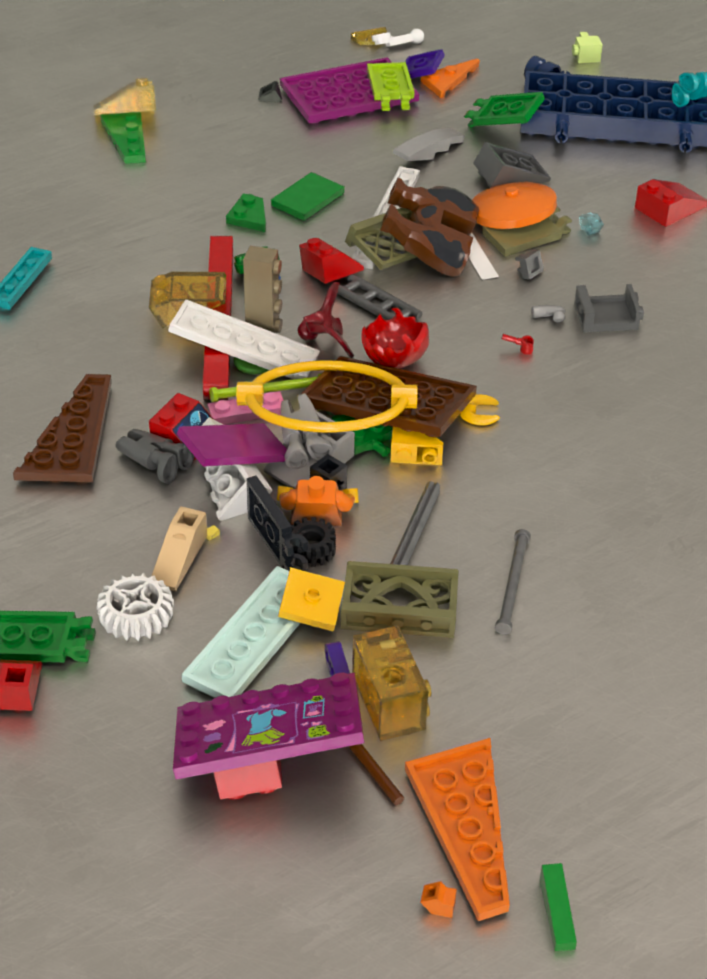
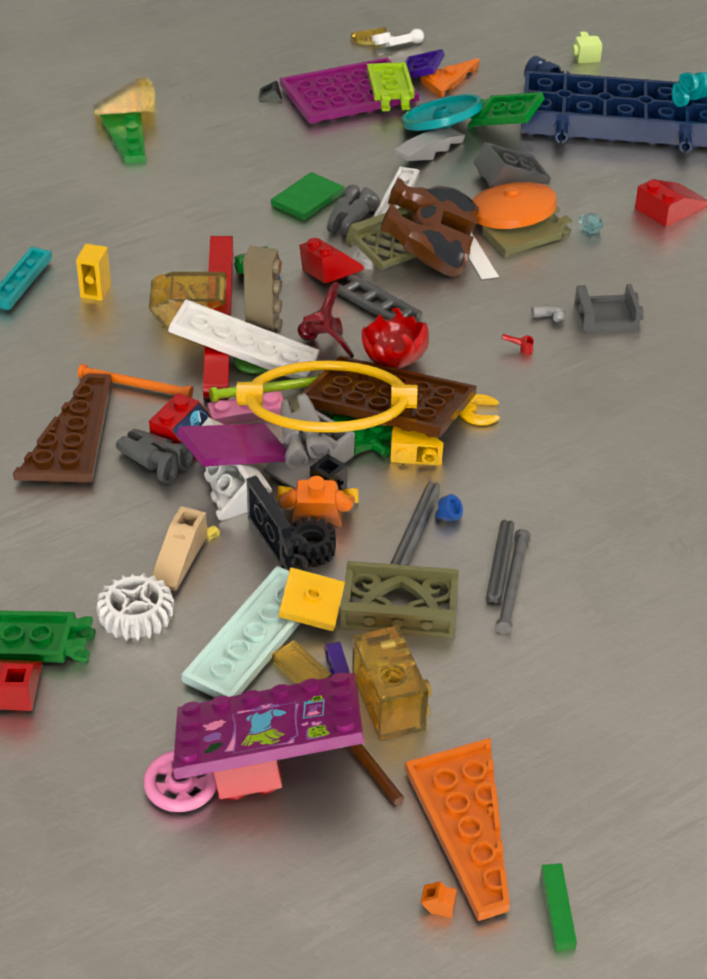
(93, 272): none -> yellow brick
(138, 382): none -> orange bar
(183, 802): none -> bright pink plate
(248, 213): green wing -> none
(299, 663): none -> clear yellow tile
(352, 208): none -> dark grey piece
(442, 112): none -> teal dish
(449, 508): none -> blue tile
(500, 561): none -> dark grey axle
(530, 264): dark grey tile -> none

